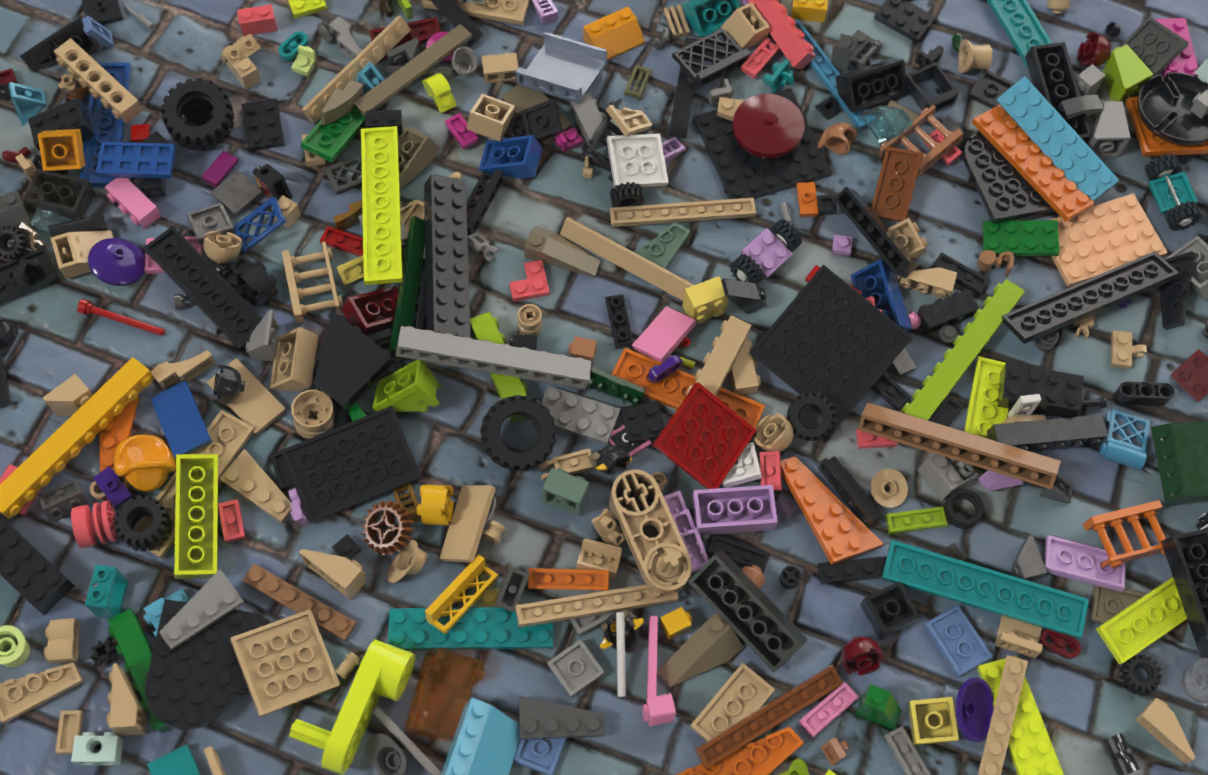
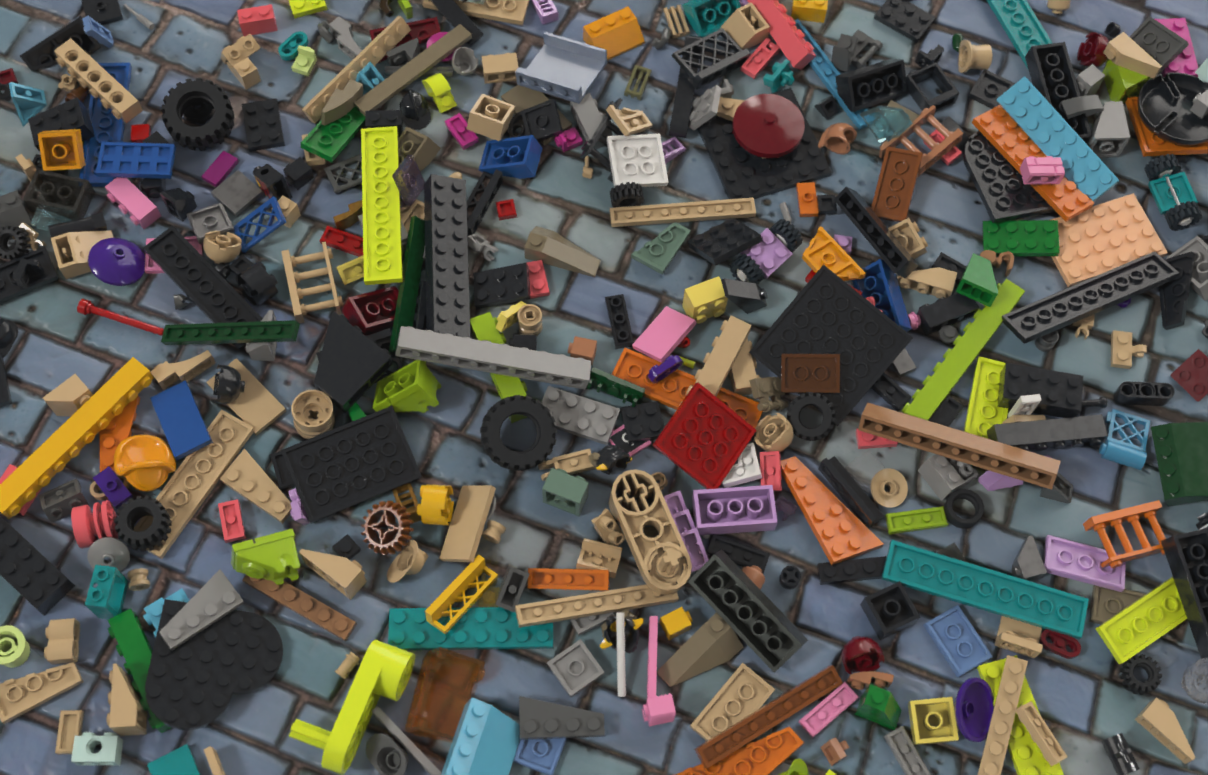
(9, 155): dark red arm -> none
(99, 649): black gear -> none
(111, 548): none -> light grey dish
(138, 579): none -> tan wheel
(179, 202): none -> black slope
(196, 516): neon yellow brick -> none
(231, 332): none -> dark green plate
(268, 558): none -> lime piece
(284, 662): tan plate -> none
(294, 361): tan slope -> none
(298, 173): none -> black brick
(409, 180): none -> tile
(415, 110): none -> black piece
(501, 285): none -> black plate
(506, 209): none -> red tile
(508, 317): none -> light yellow plate
(625, 258): tan tile -> none
(704, 107): none -> light grey plate
(724, 241): none -> black plate
(764, 389): none -> dark tan plate
(810, 373): none -> reddish brown plate
(827, 251): none -> light orange wing
(862, 679): none -> nougat slope
(978, 281): none -> green slope
(1041, 733): none -> tan plate
(1042, 170): none -> bright pink brick
(1130, 55): none -> tan slope

